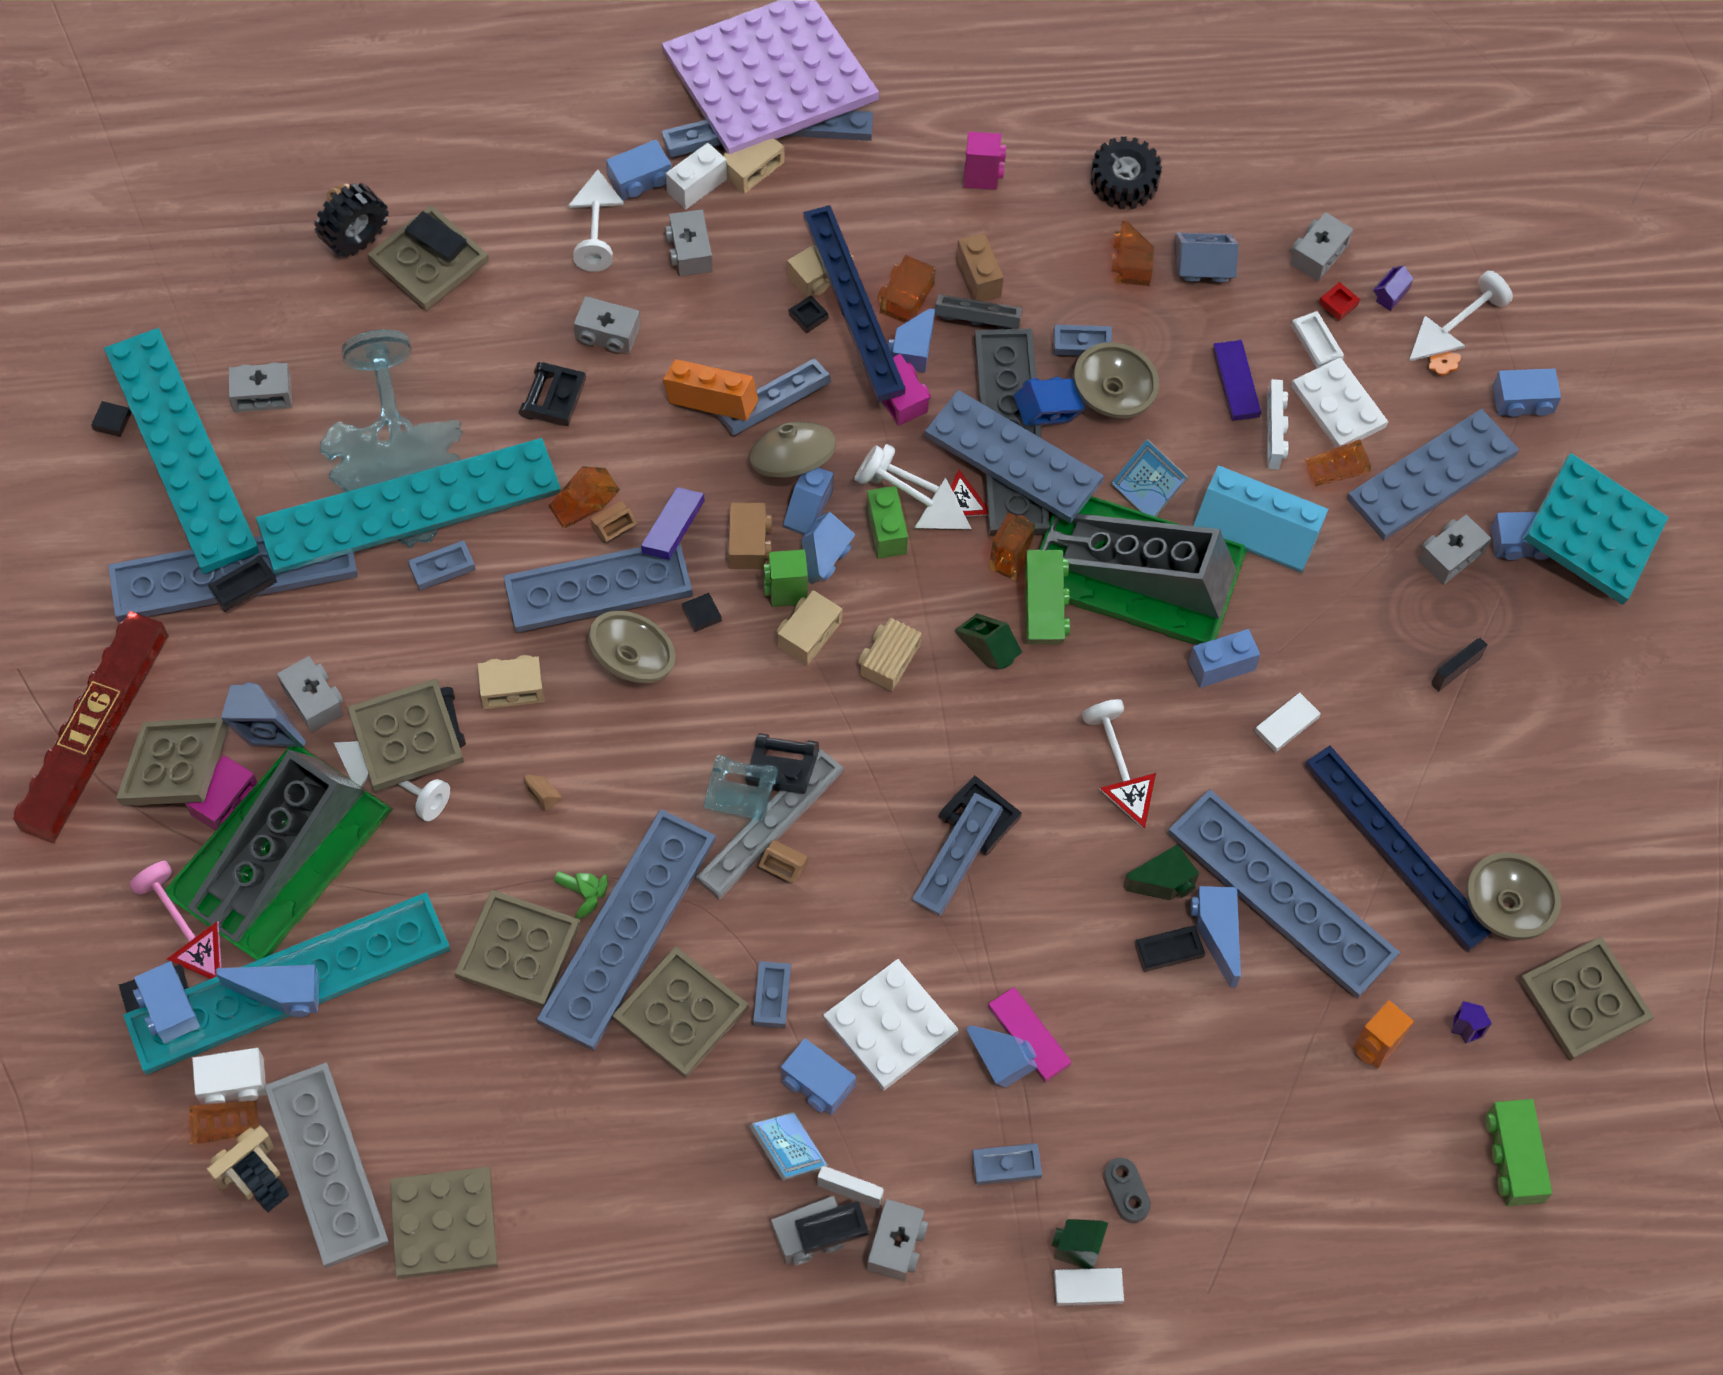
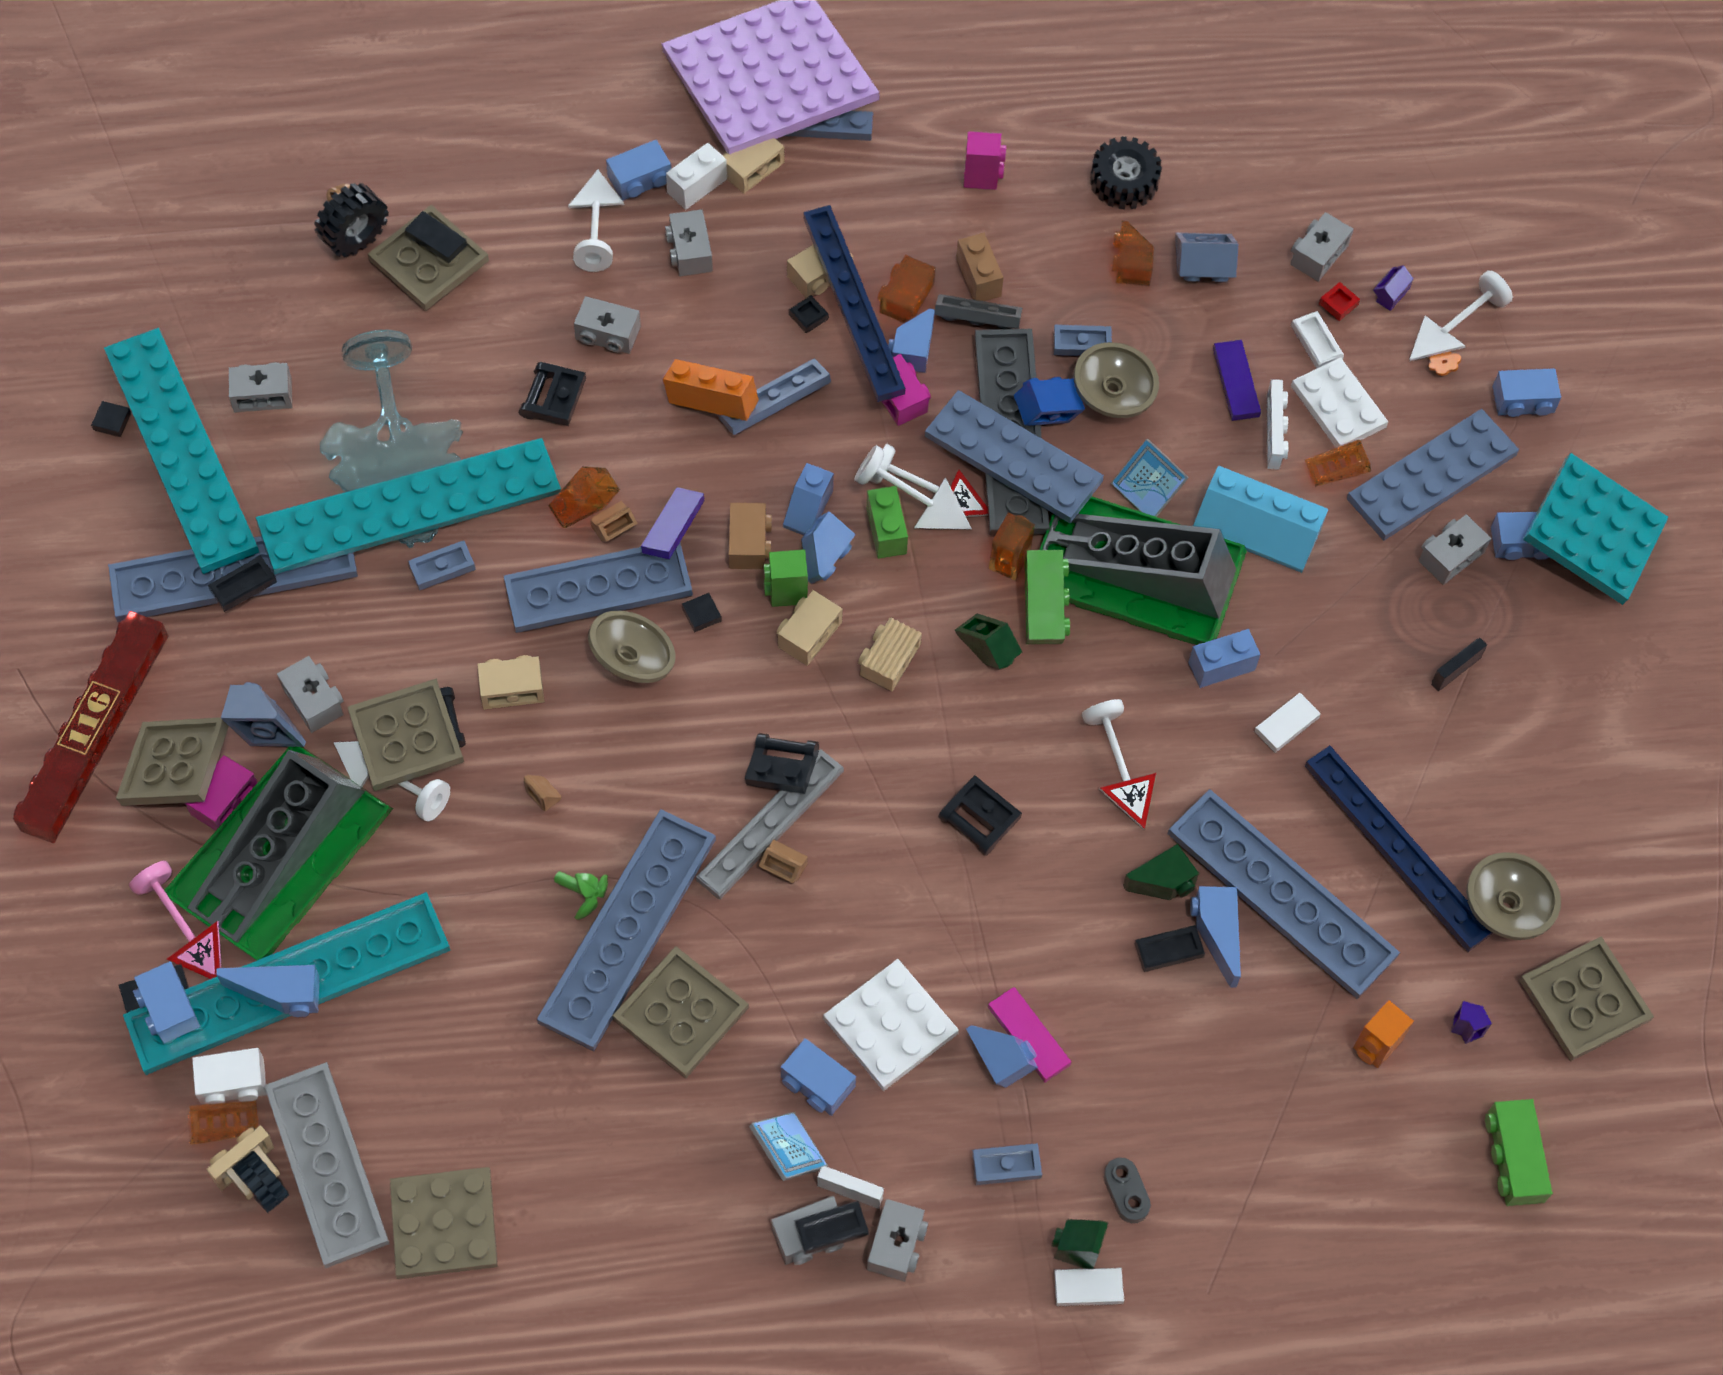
(517, 948): dark tan plate -> none
(689, 138): sand blue plate -> none
(737, 797): clear light blue plate -> none
(772, 994): sand blue plate -> none
(792, 449): dark tan dish -> none
(957, 854): sand blue plate -> none

